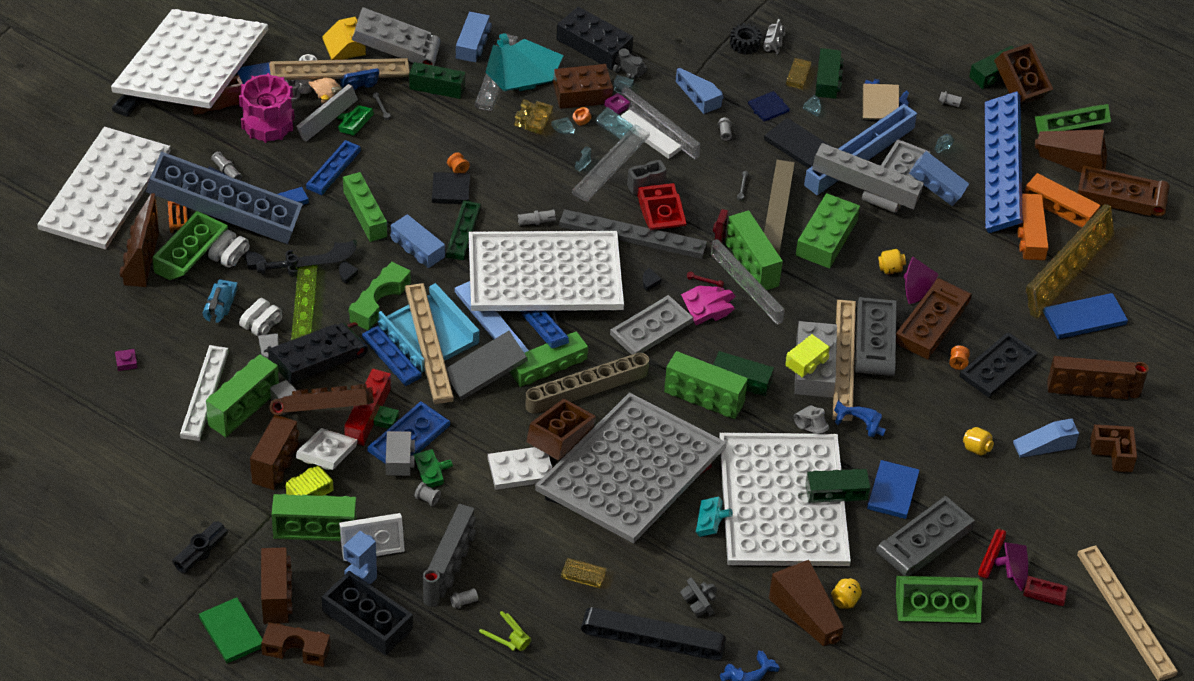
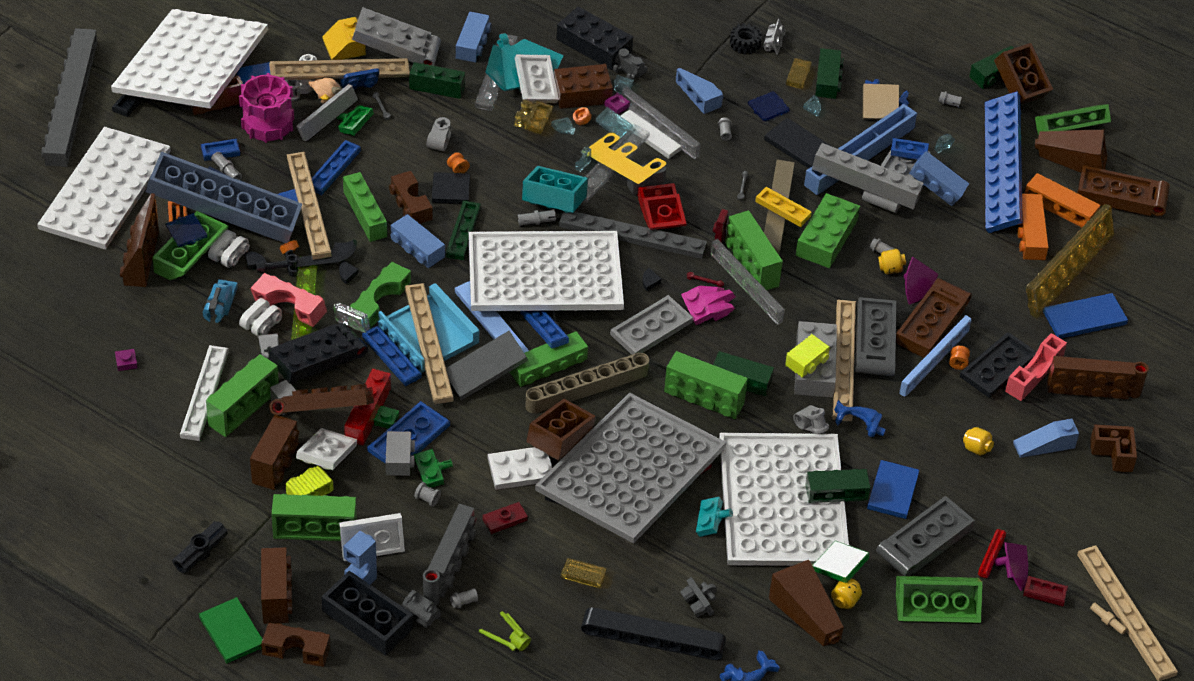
(70, 98): none -> dark grey brick
(186, 230): none -> clear blue piece
(228, 148): none -> blue tile
(292, 245): none -> orange tile
(307, 306): none -> coral arch
(310, 208): none -> tan tile
(352, 317): none -> clear plate
(404, 188): none -> reddish brown arch
(421, 608): none -> dark grey piece
(439, 135): none -> light grey piece
(504, 517): none -> dark red plate
(536, 78): none -> white plate
(555, 189): none -> teal brick
(618, 162): none -> yellow piece
(783, 206): none -> yellow plate
(841, 561): none -> white tile
(879, 246): none -> light grey pin
(908, 148): none -> blue plate
(935, 356): none -> light blue tile
(1025, 379): none -> coral arch
(1108, 618): none -> tan bar

